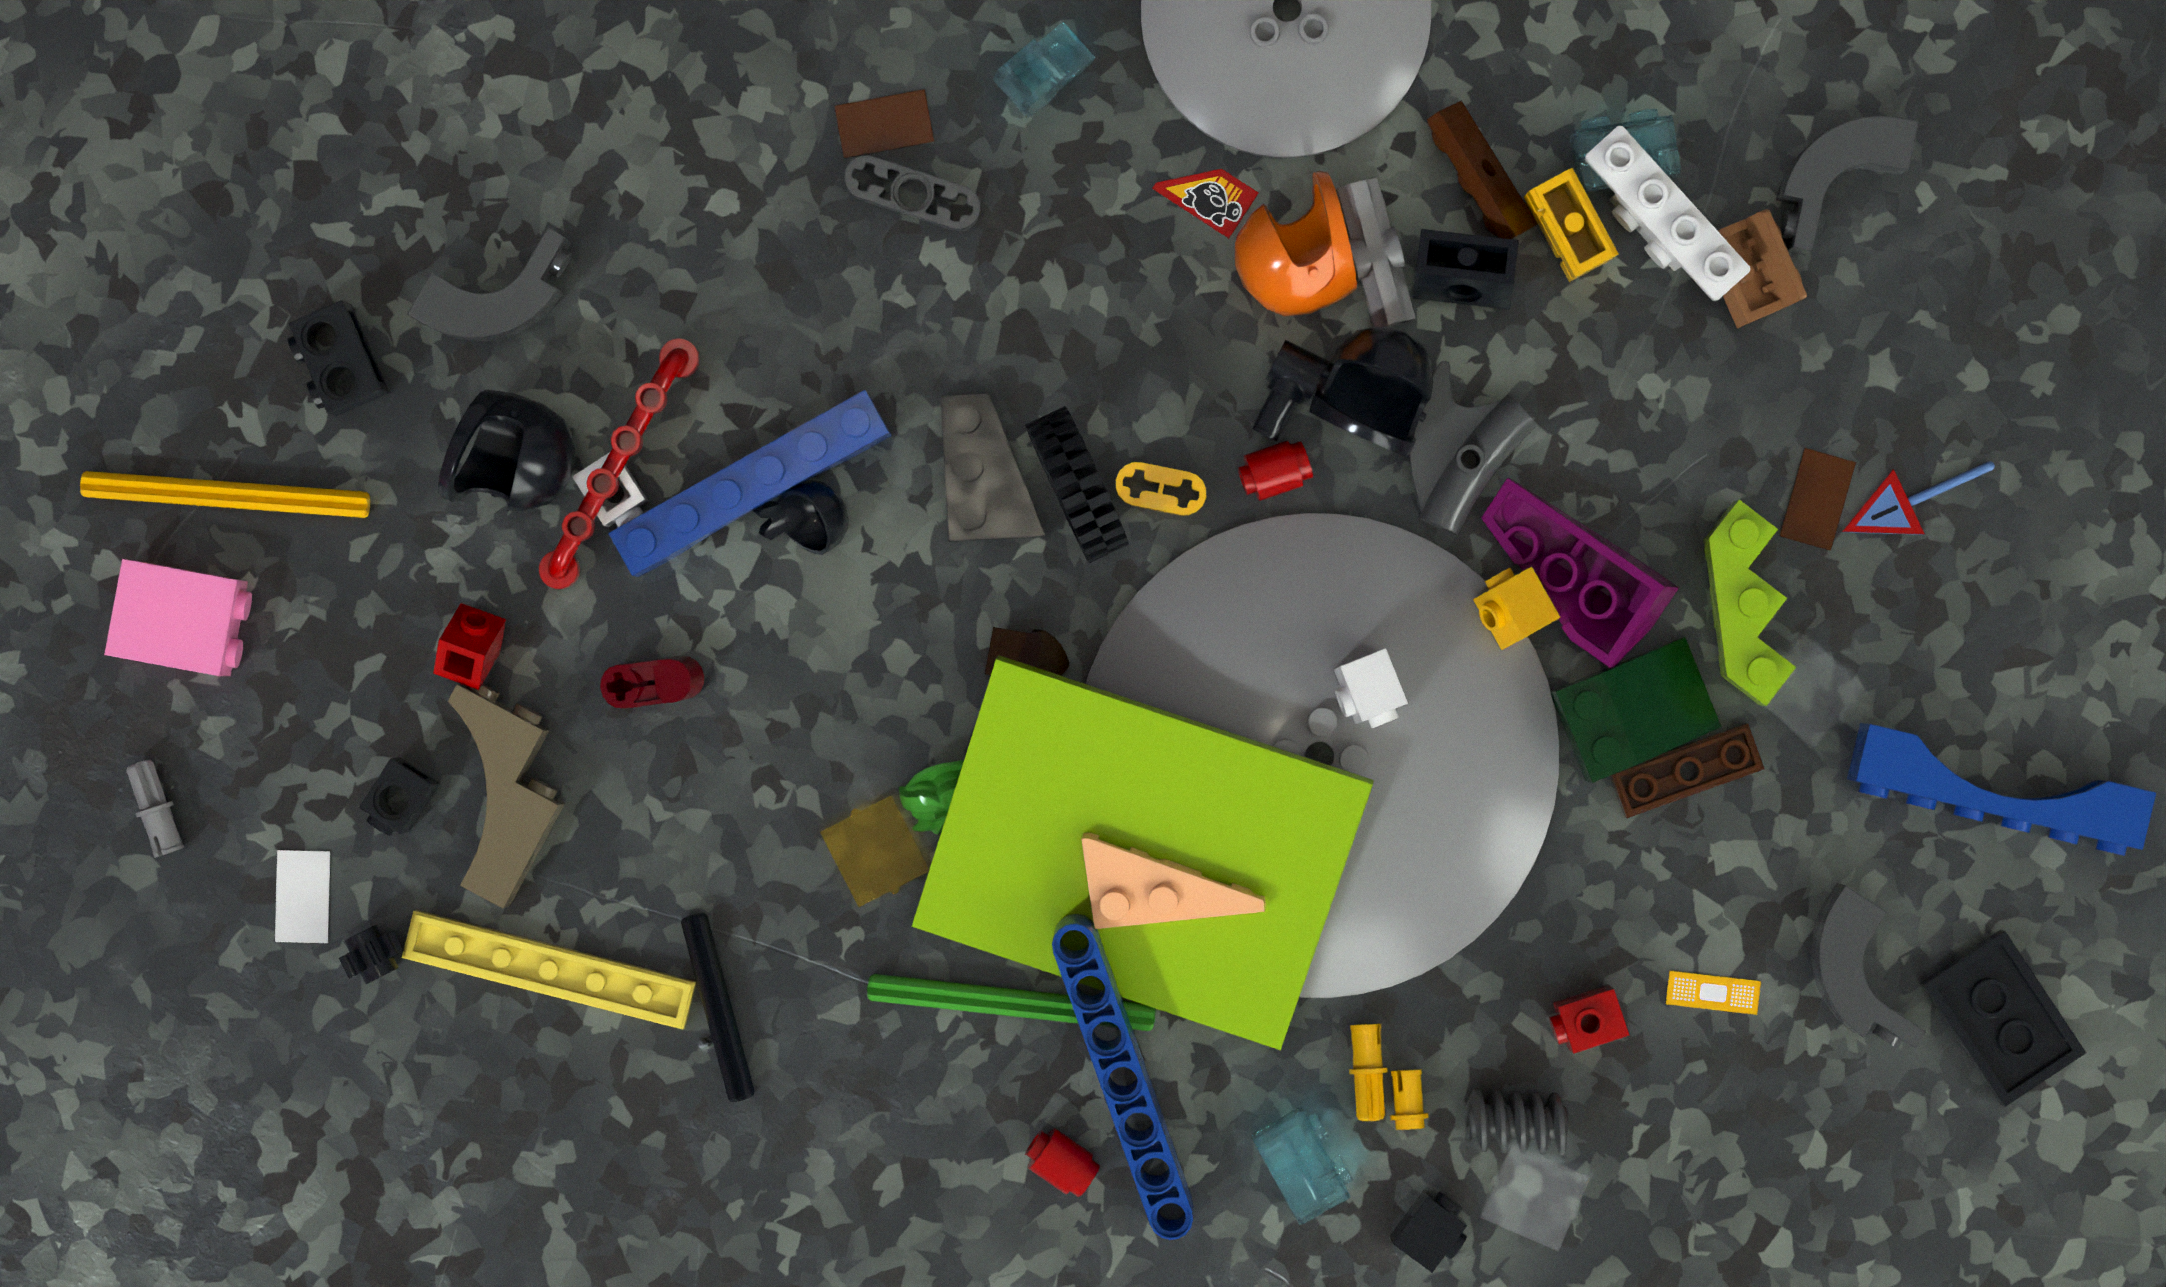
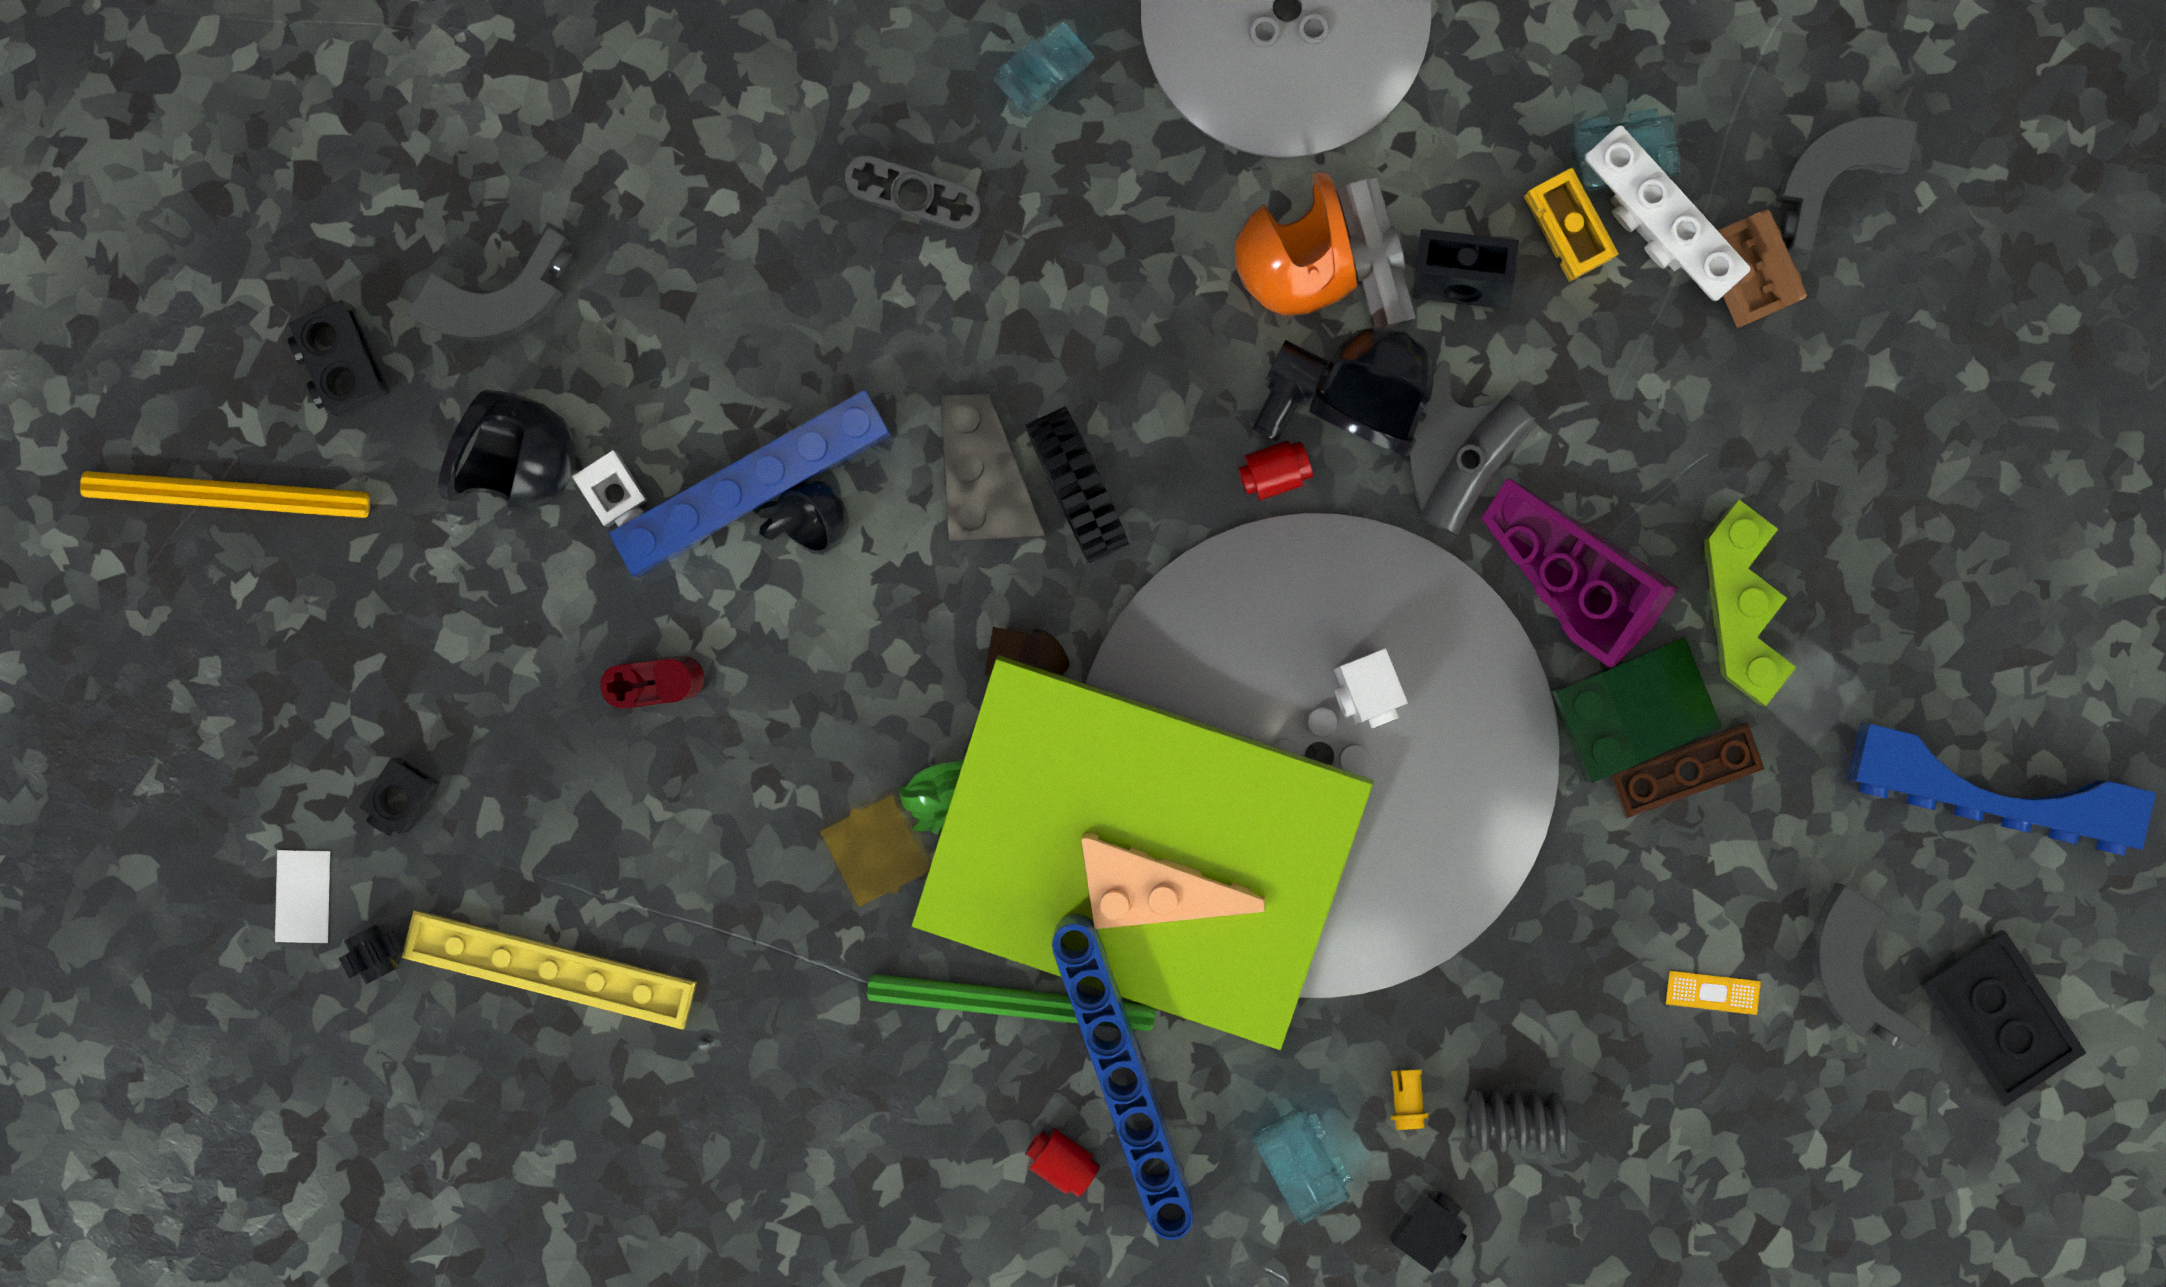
(154, 808): light grey axle -> none
(178, 618): bright pink brick -> none
(469, 646): red brick -> none
(516, 812): dark tan arch -> none
(560, 567): red bar -> none
(717, 1007): black axle -> none
(884, 123): reddish brown sticker -> none
(1161, 476): yellow beam -> none
(1211, 197): sticker -> none
(1368, 1071): yellow axle -> none
(1480, 172): reddish brown tile -> none
(1515, 606): yellow brick -> none
(1535, 1197): clear piece -> none
(1588, 1019): red brick -> none
(1817, 499): reddish brown sticker -> none
(1892, 512): piece -> none

